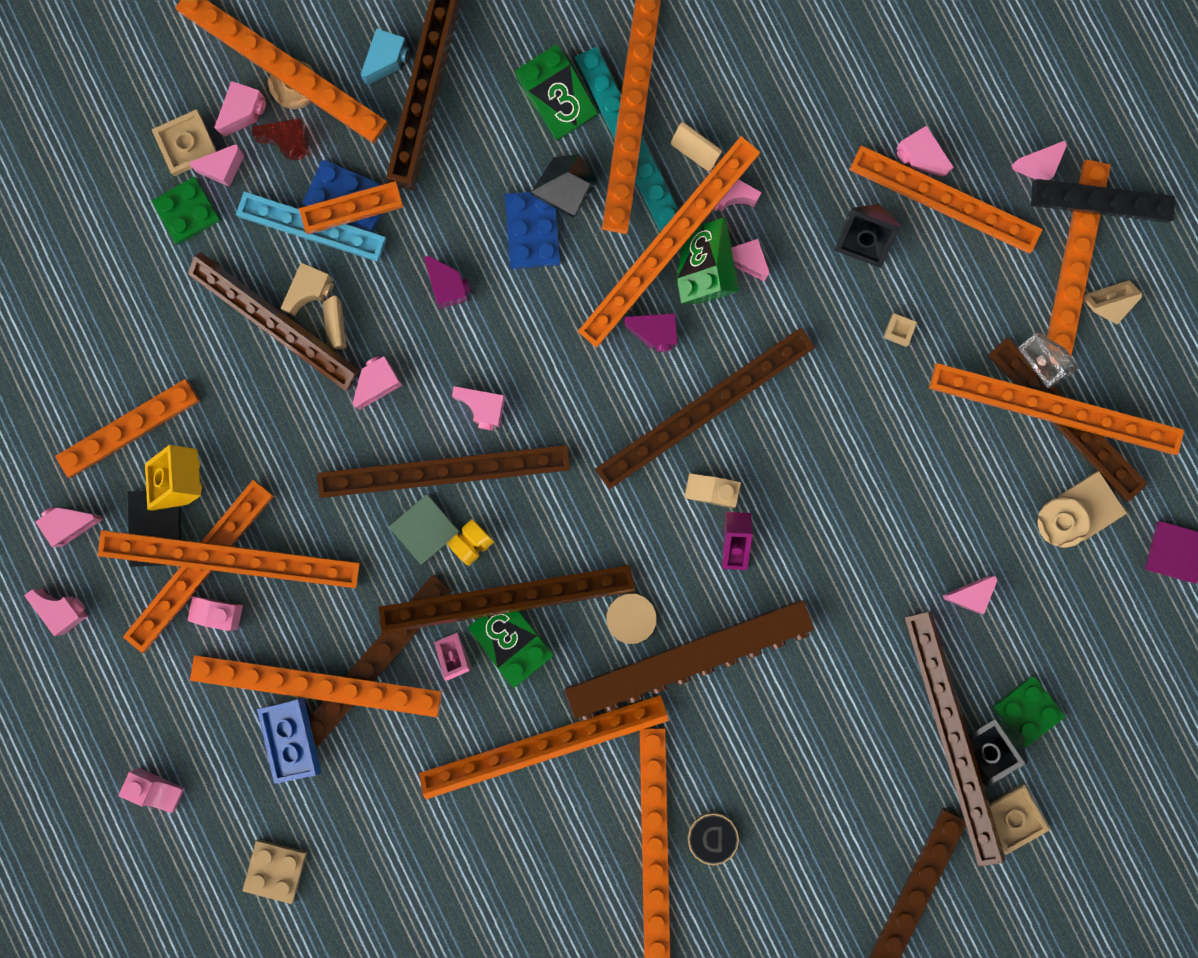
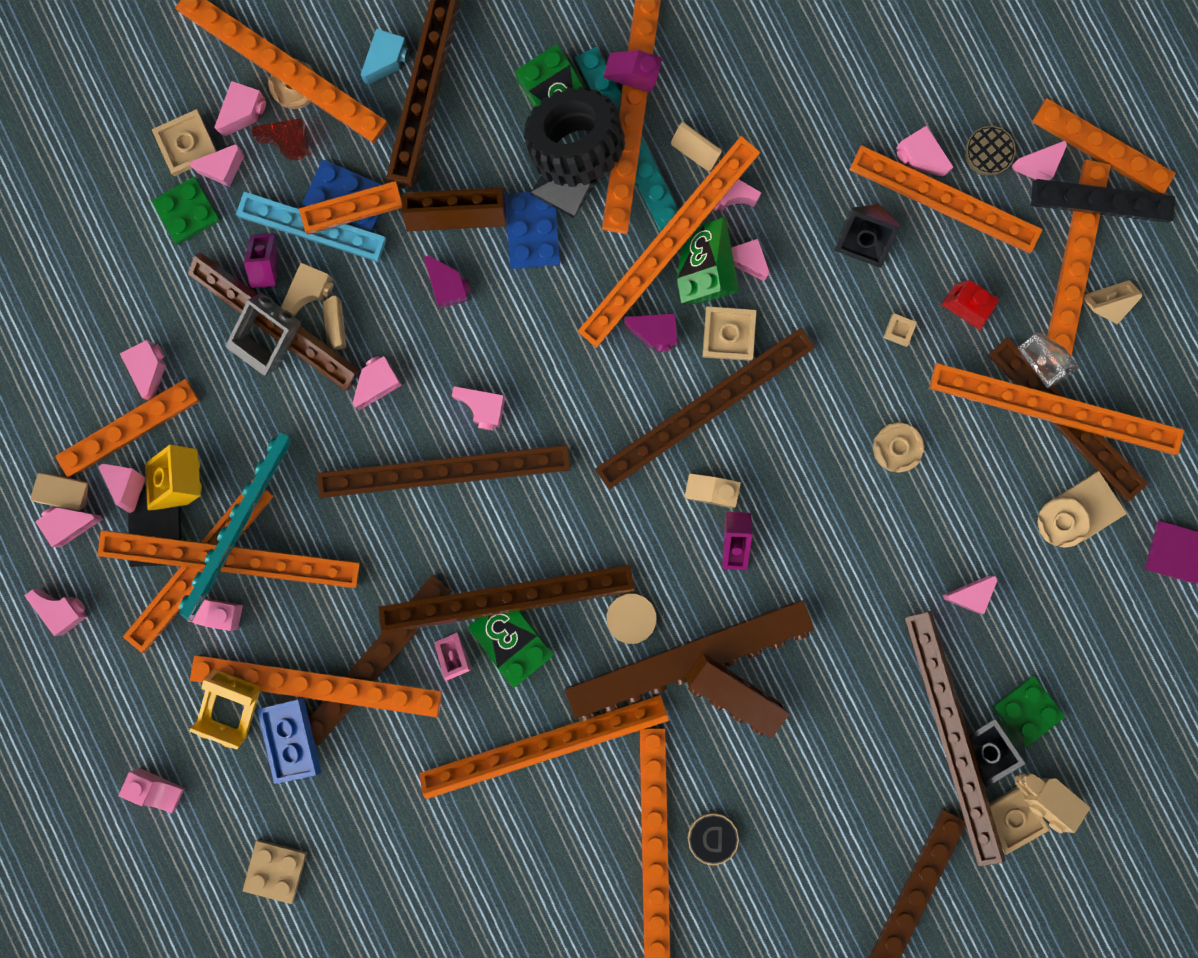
(60, 491): none -> tan slope
(124, 485): none -> bright pink slope
(145, 367): none -> bright pink slope
(229, 535): none -> teal plate
(233, 689): none -> yellow window
(243, 345): none -> dark grey window
(262, 260): none -> magenta slope
(424, 529): sand green tile -> none
(454, 209): none -> reddish brown brick
(470, 542): yellow wheel -> none
(568, 113): none -> black tyre
(633, 69): none -> magenta slope
(729, 333): none -> tan plate
(737, 696): none -> reddish brown brick
(898, 447): none -> tan tile
(971, 303): none -> red torso
(990, 151): none -> tile
(1053, 802): none -> tan hinge
(1103, 147): none -> orange plate

